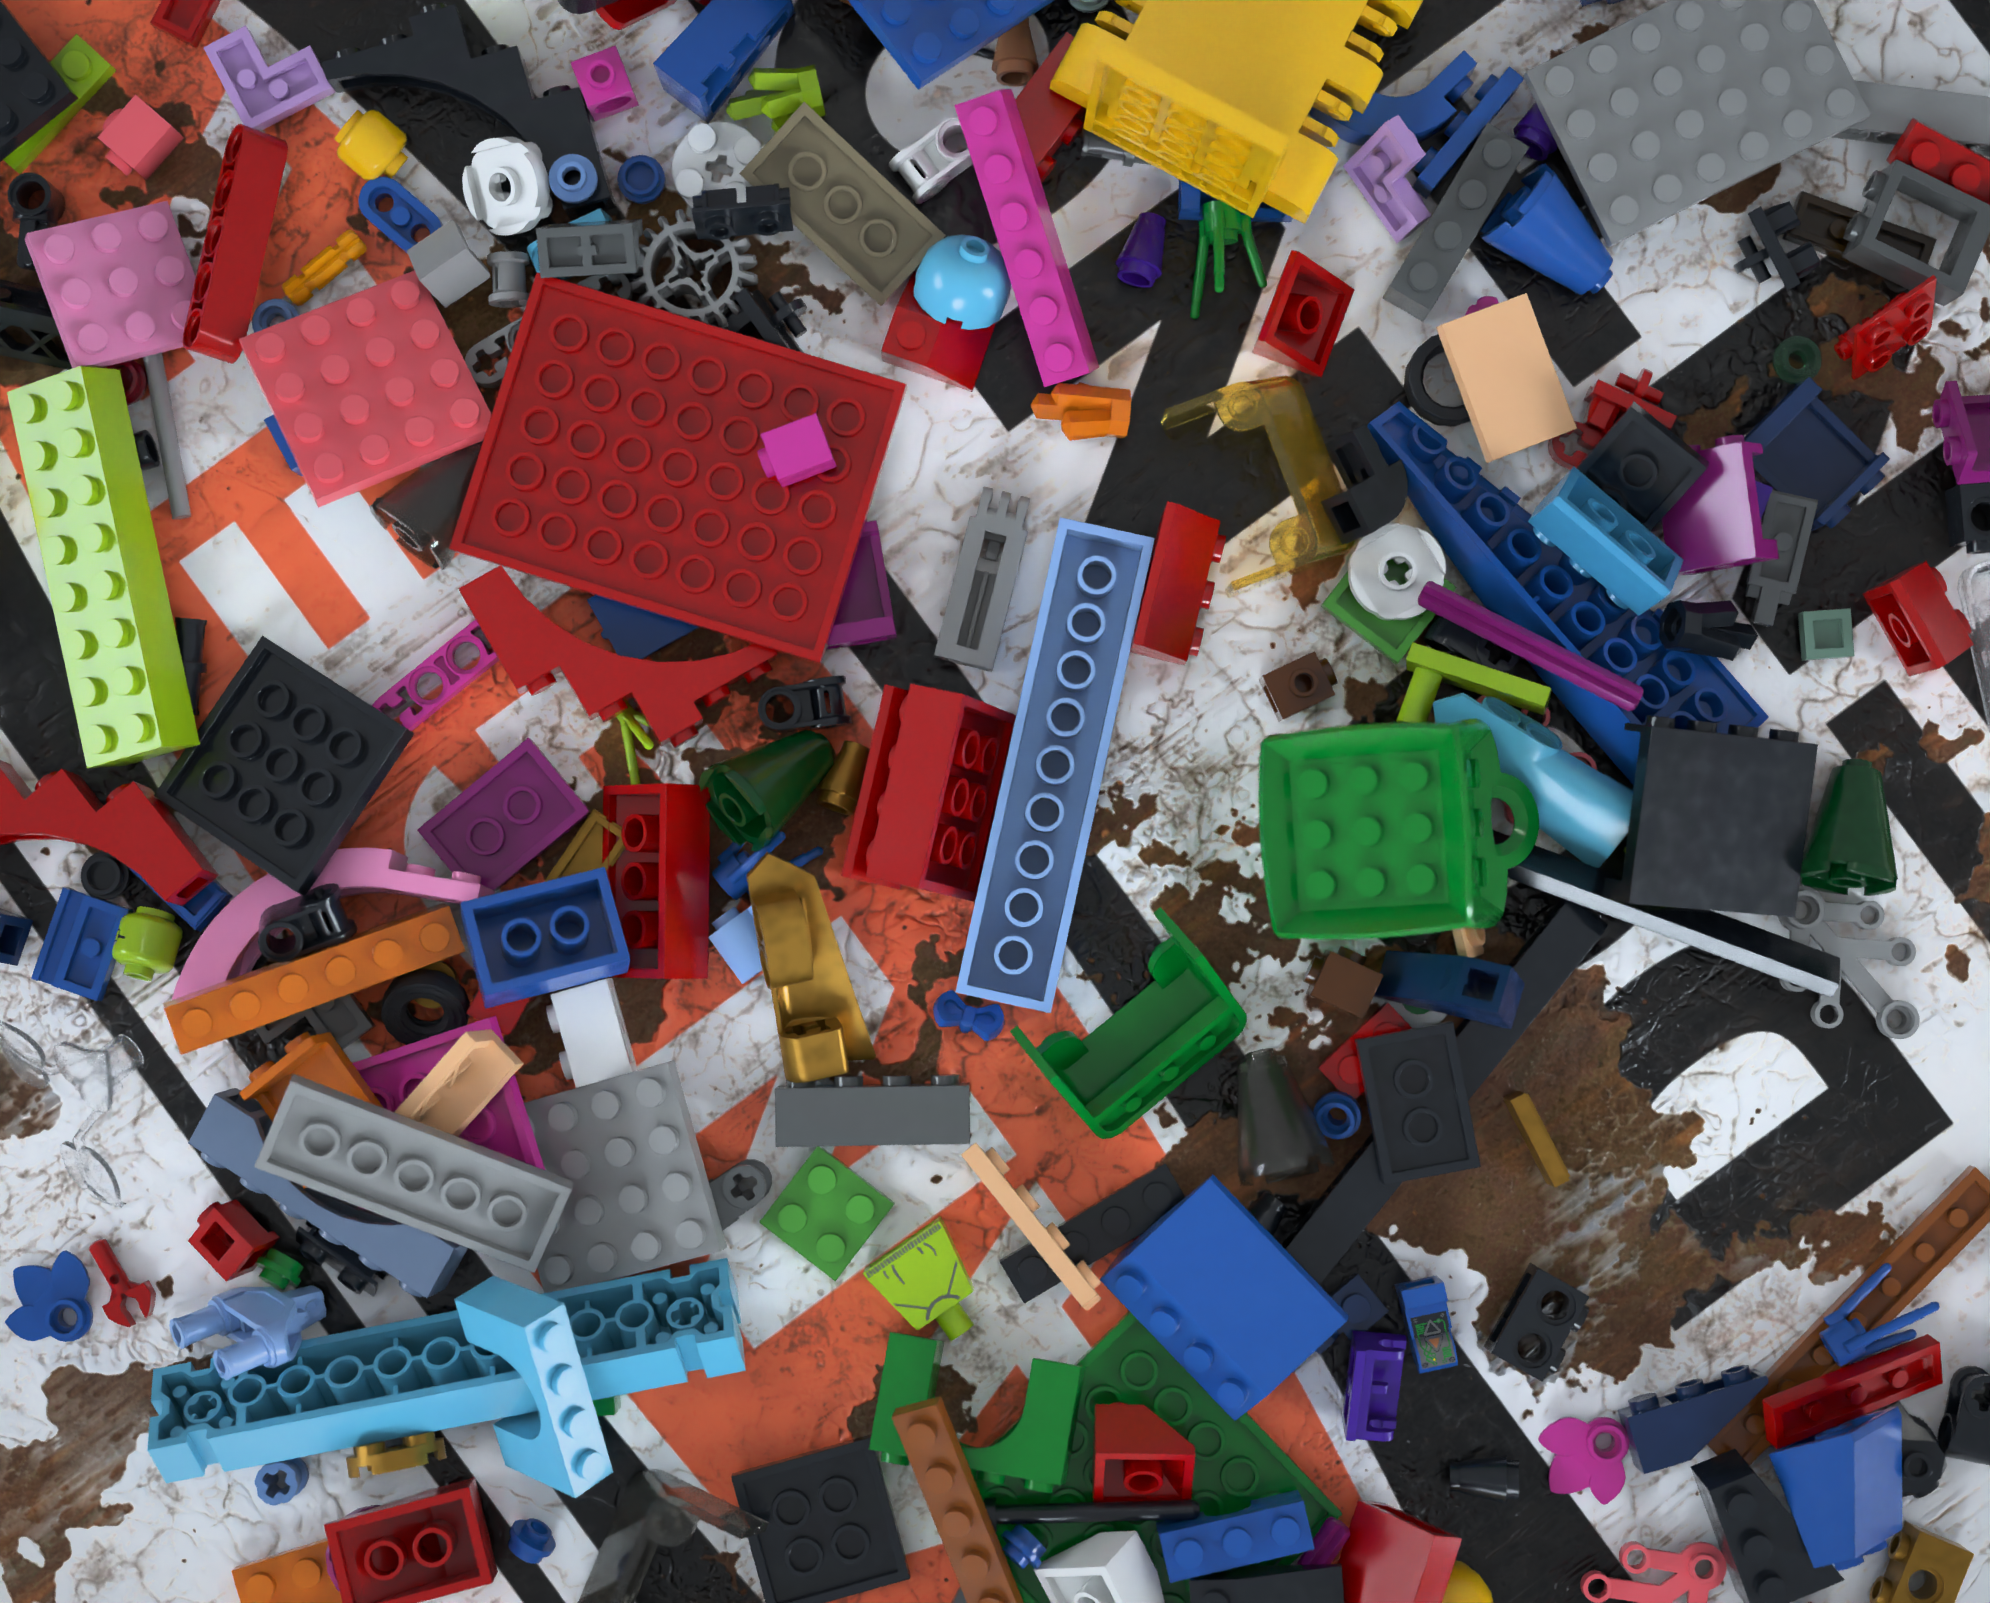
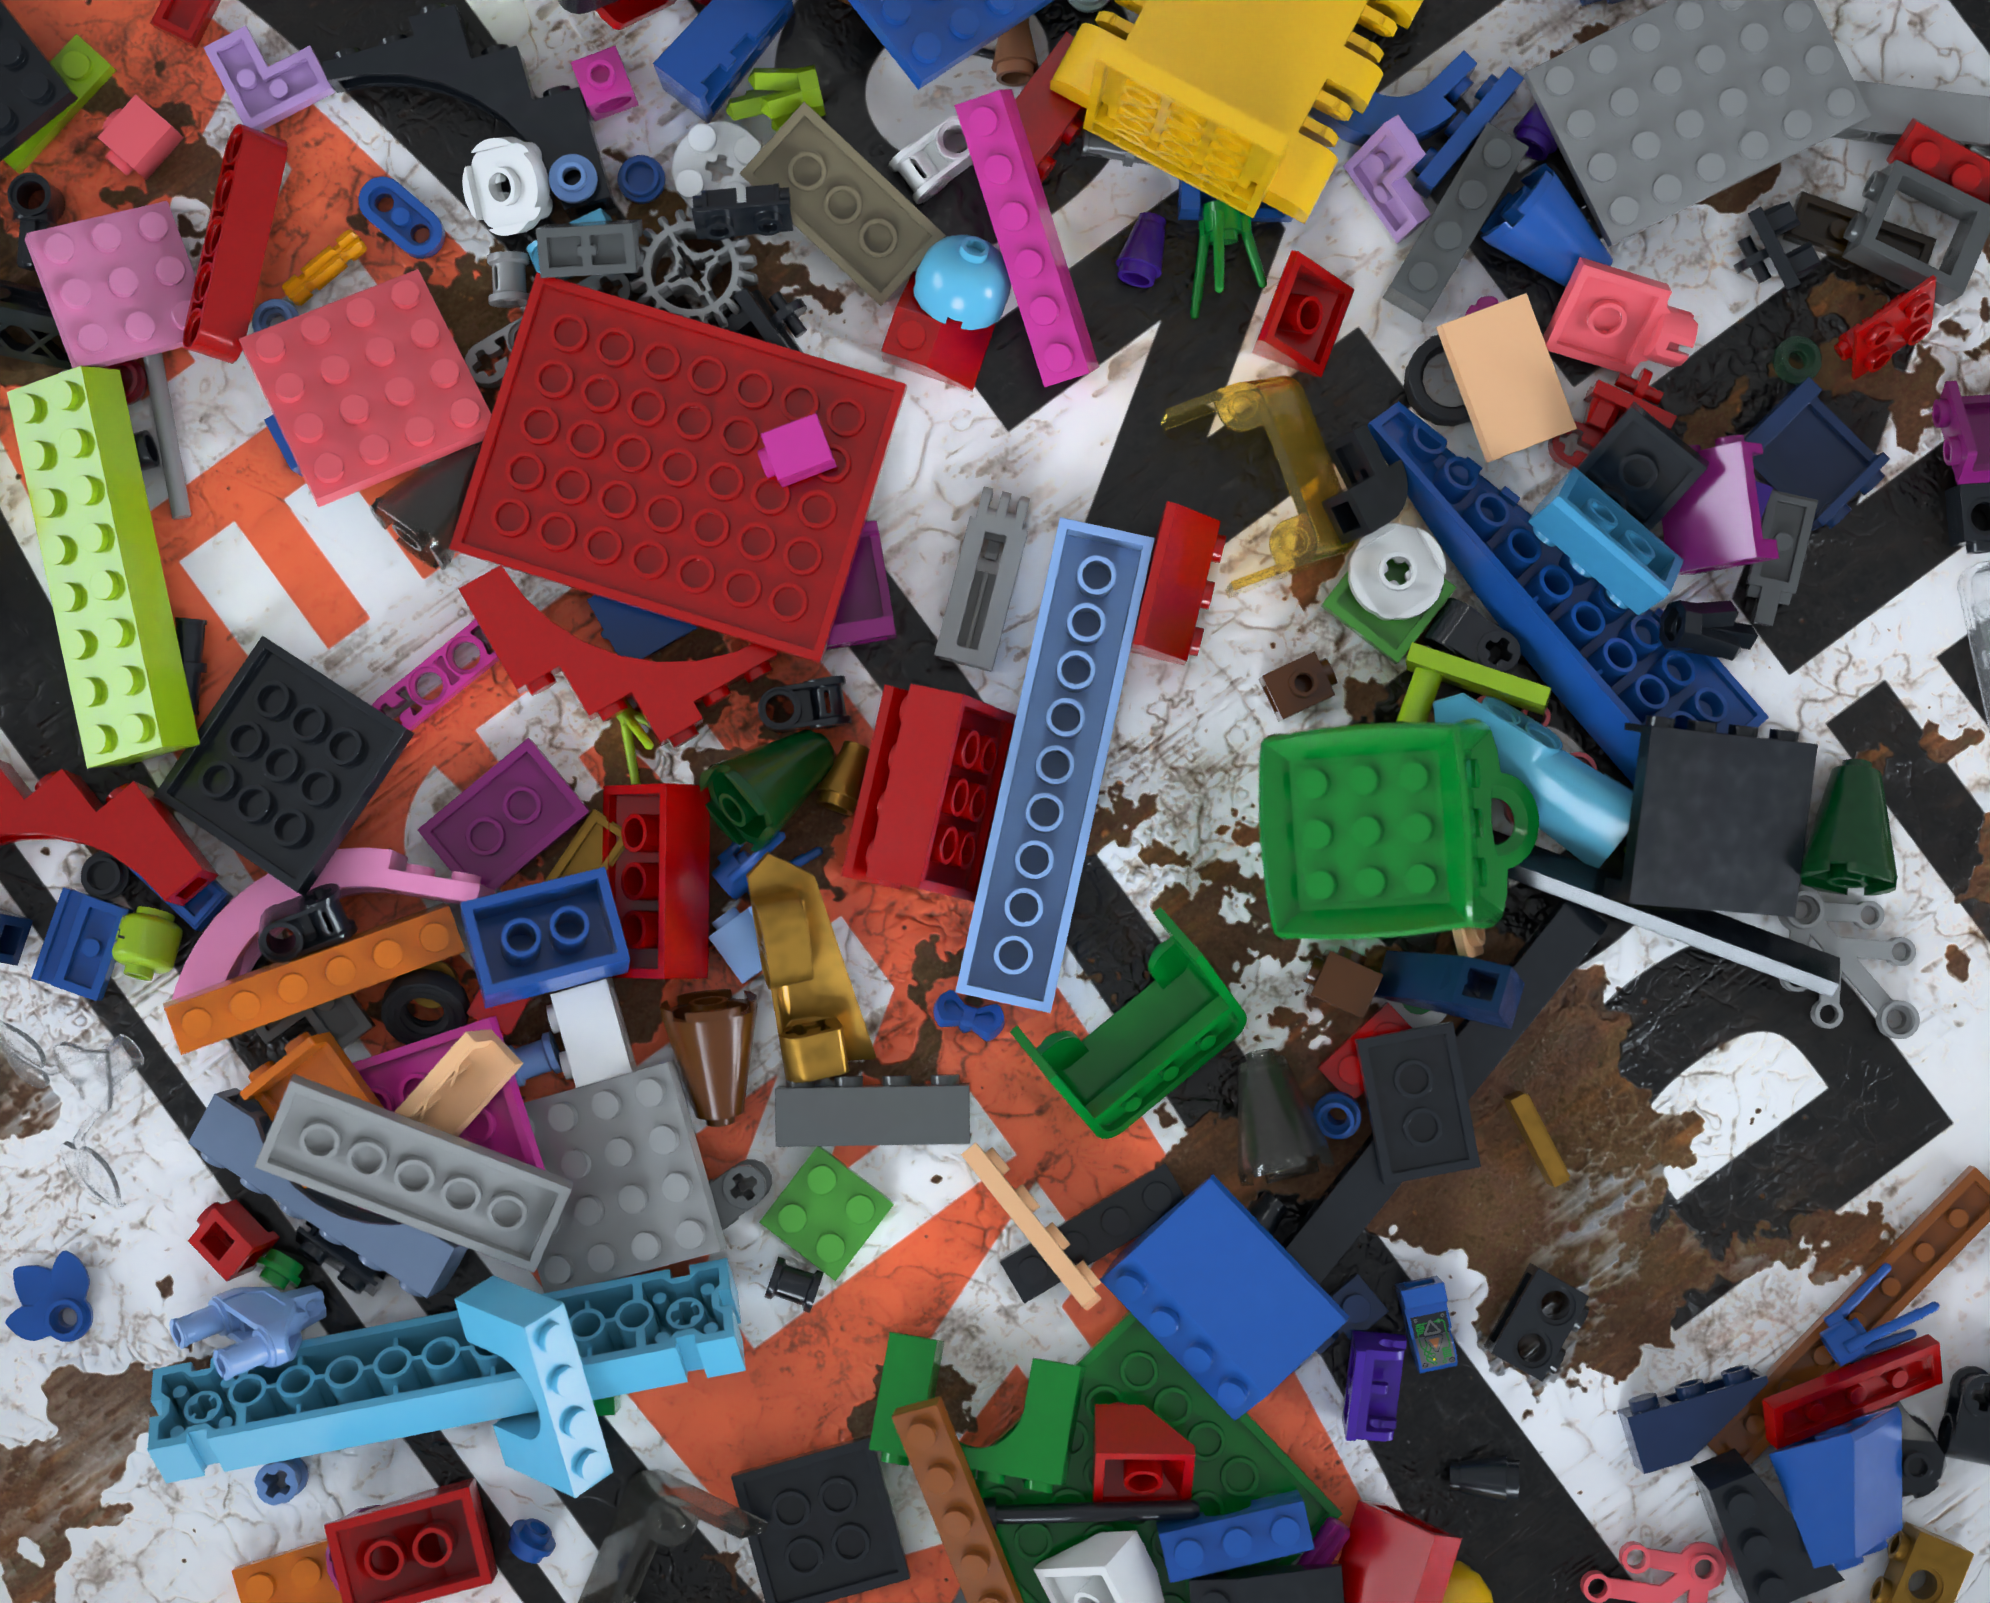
(121, 1286): red bar -> none
(371, 145): yellow head -> none
(397, 1457): pearl gold plate -> none
(447, 264): light grey panel -> none
(538, 1058): none -> medium blue bush
(713, 1050): none -> reddish brown cone
(794, 1284): none -> black bush
(925, 1280): lime torso -> none
(1022, 1547): blue plate -> none
(1086, 410): orange rock -> none
(1530, 646): magenta axle -> none
(1580, 1462): dark pink plate -> none
(1618, 320): none -> coral plate
(1826, 634): sand green plate -> none
(1919, 618): red slope -> none

